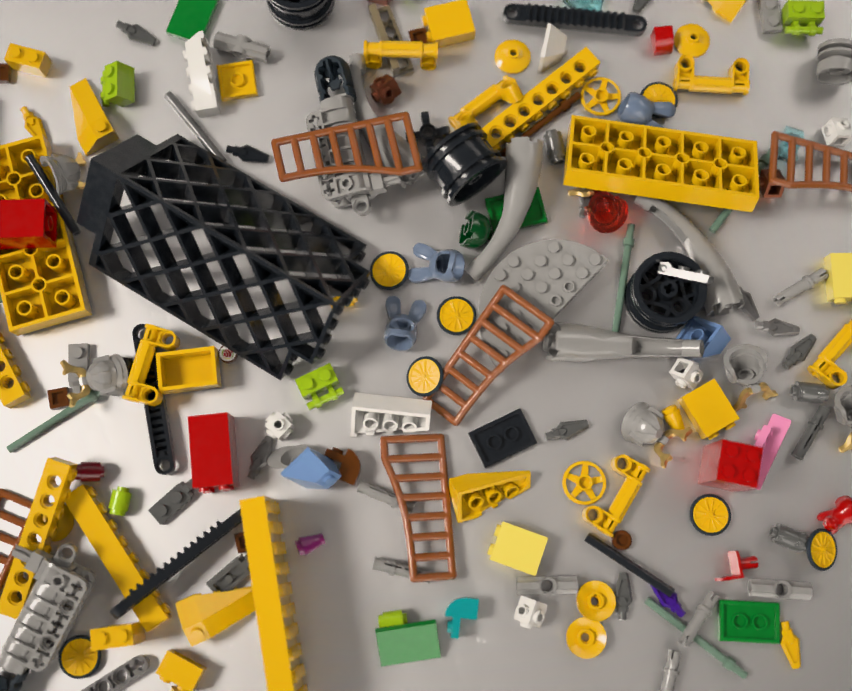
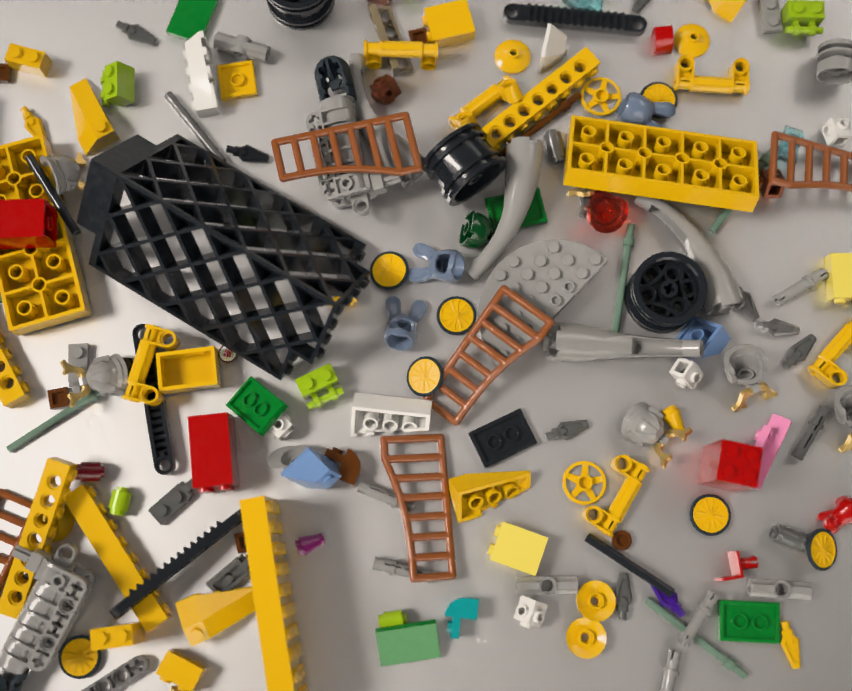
(256, 406): none -> green tile
(260, 456): flat silver piece -> none
(427, 127): black pin -> none
(682, 272): hinge -> none
(708, 410): yellow brick -> none
(809, 392): dark grey head -> none

